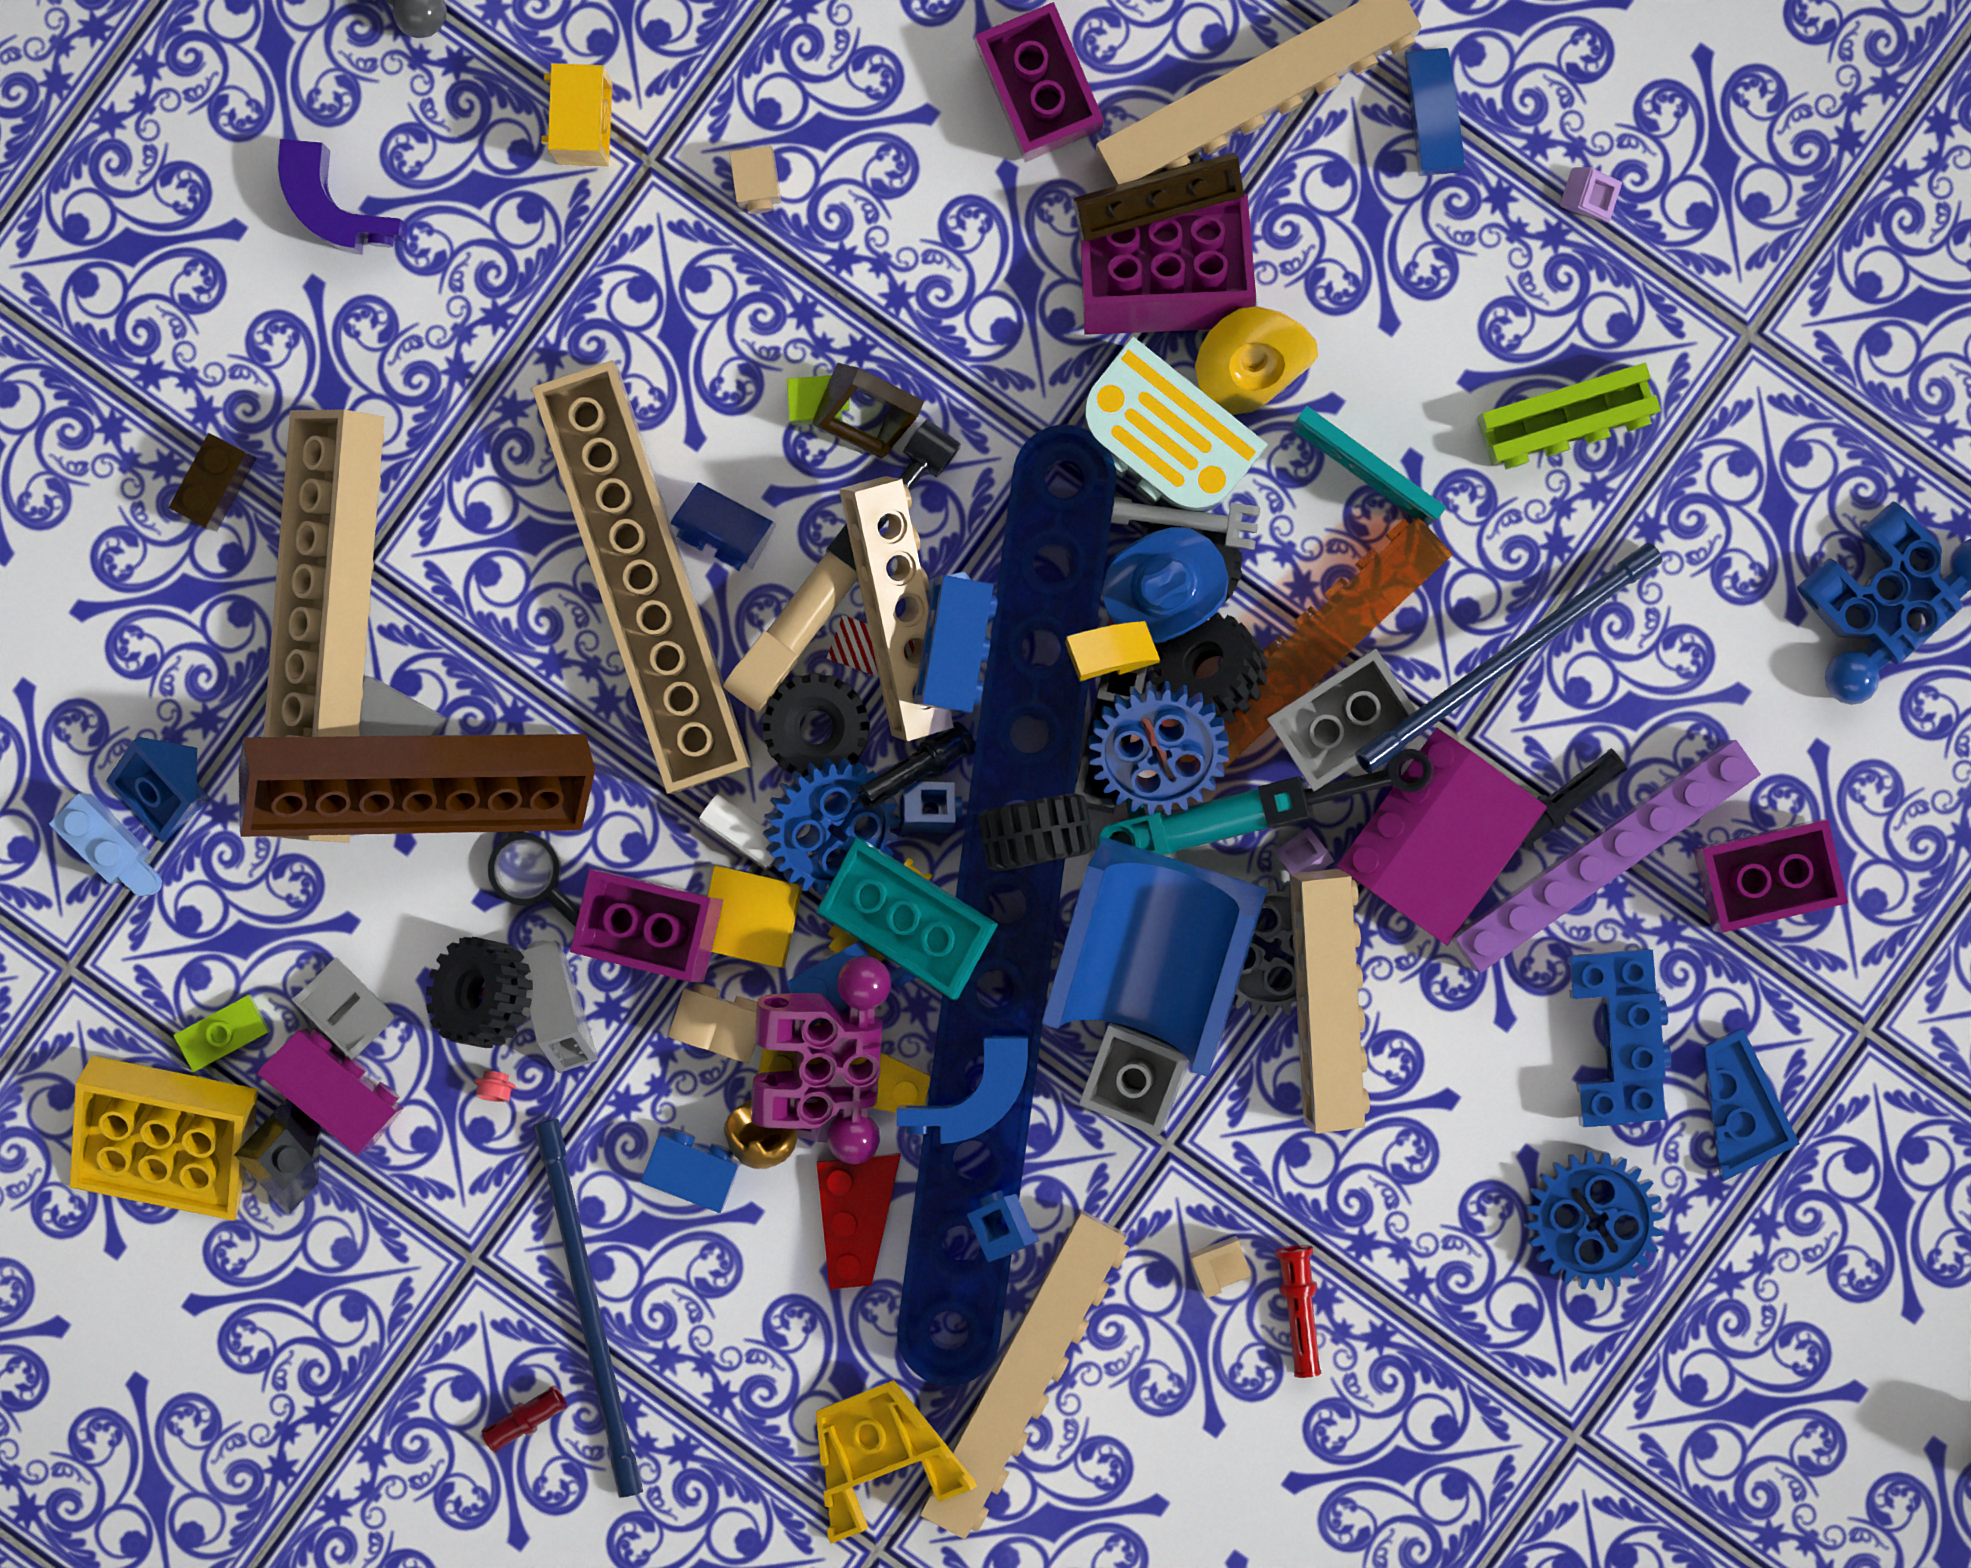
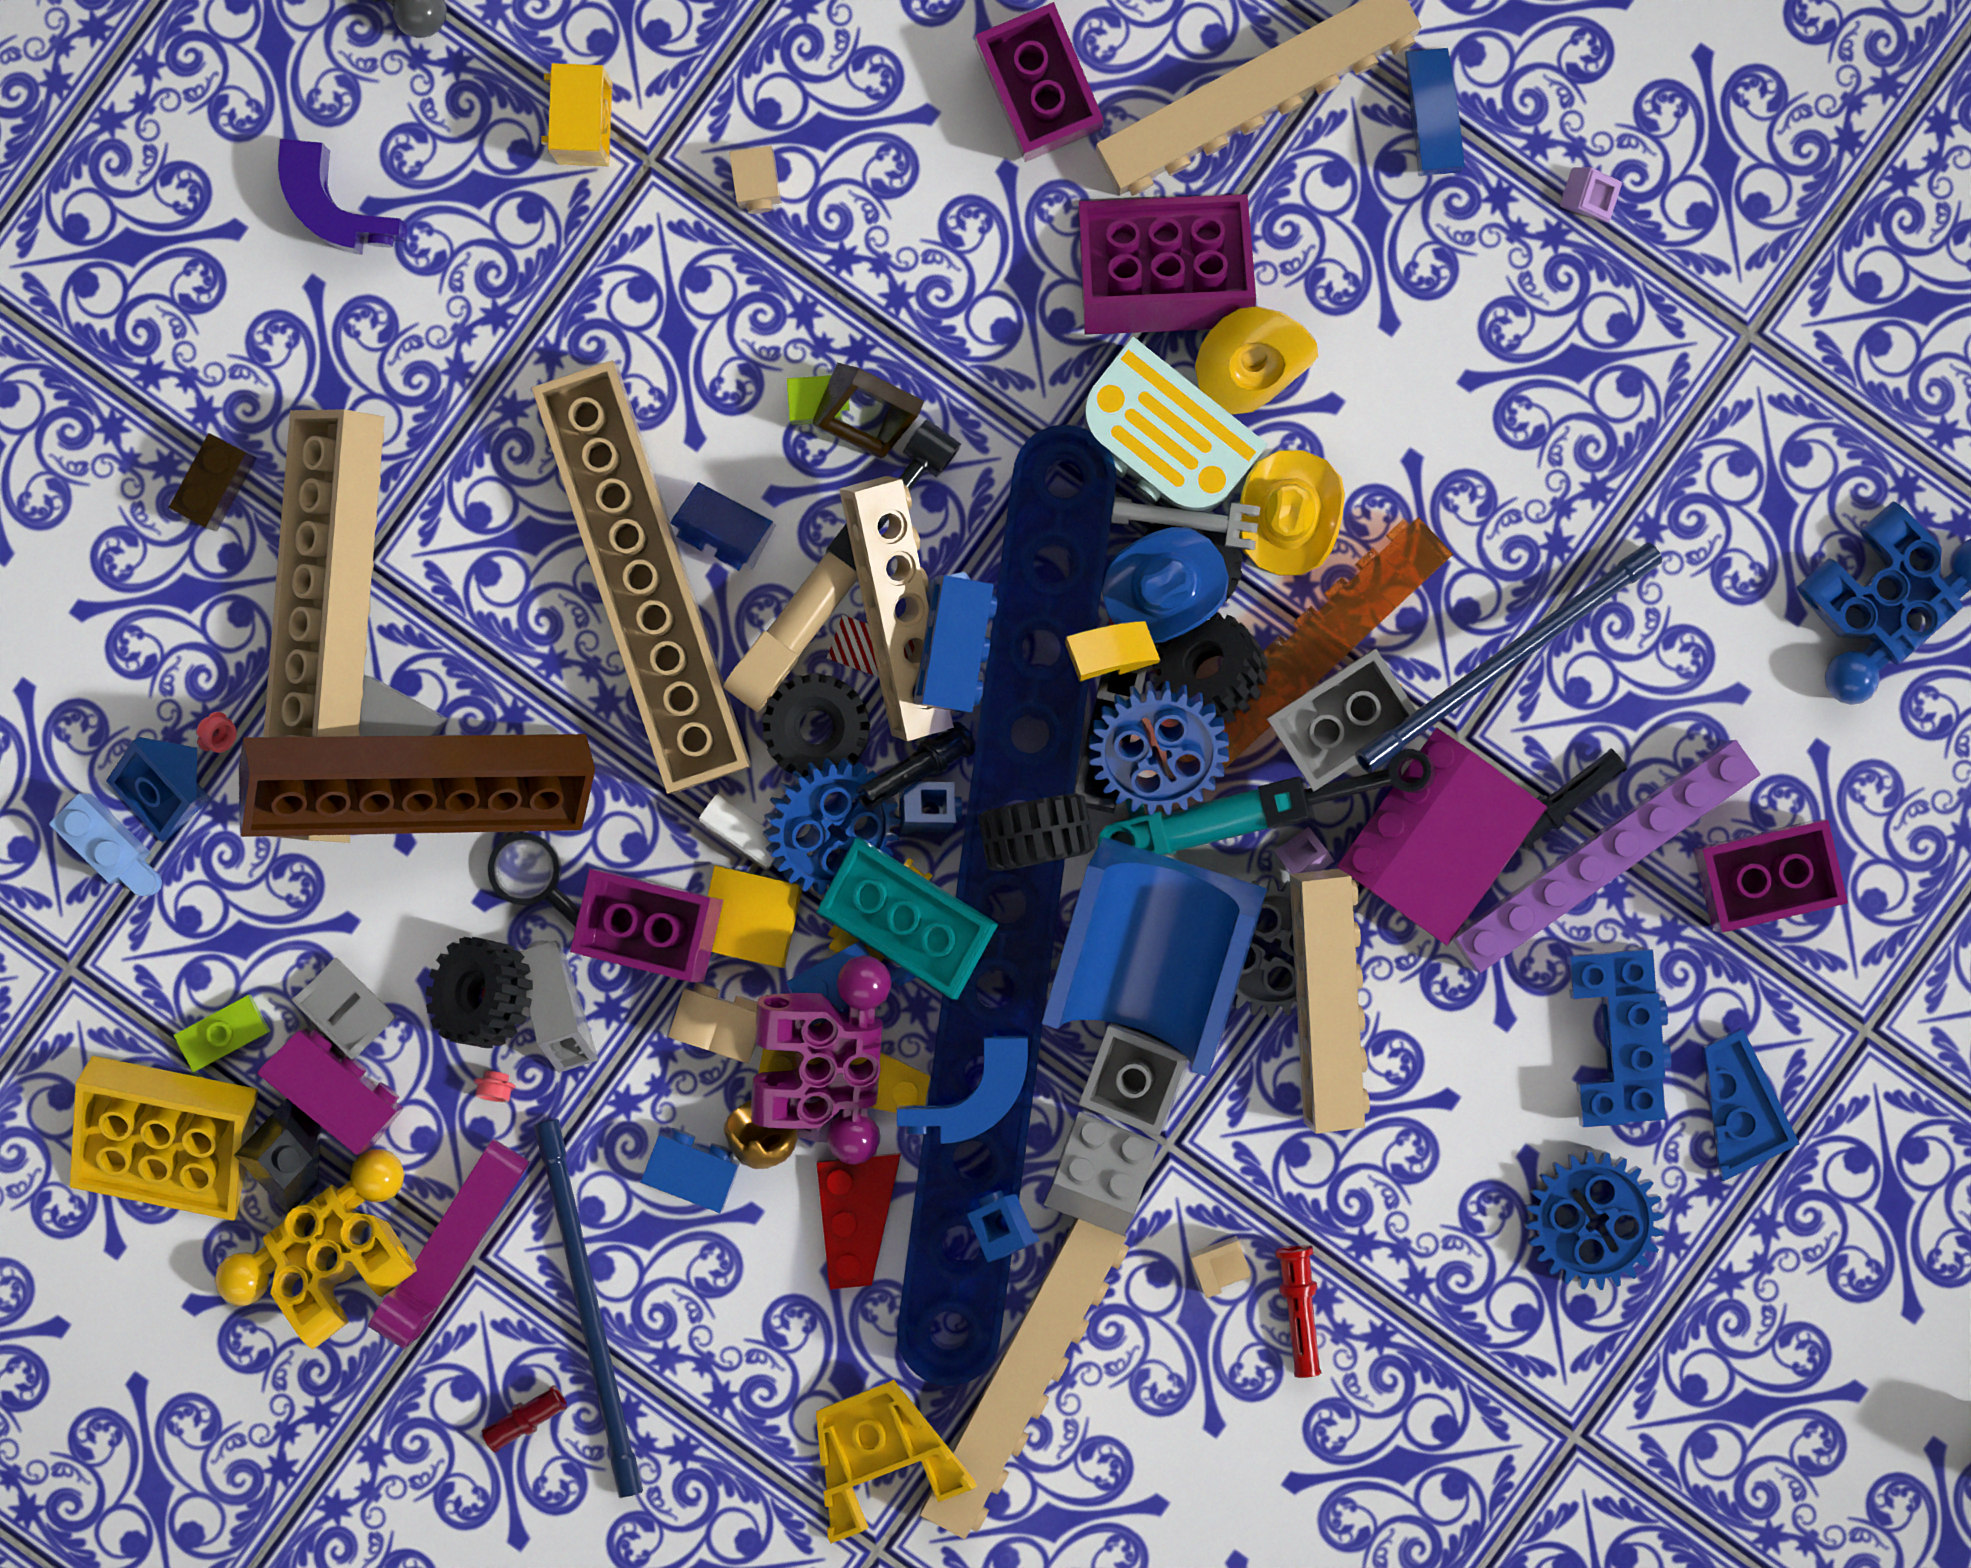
(216, 733): none -> coral plate
(380, 1261): none -> yellow connector
(415, 1301): none -> magenta beam
(1101, 1173): none -> light grey brick
(1158, 197): dark brown tile -> none
(1298, 511): none -> yellow hat
(1367, 466): teal tile -> none
(1567, 415): lime brick -> none

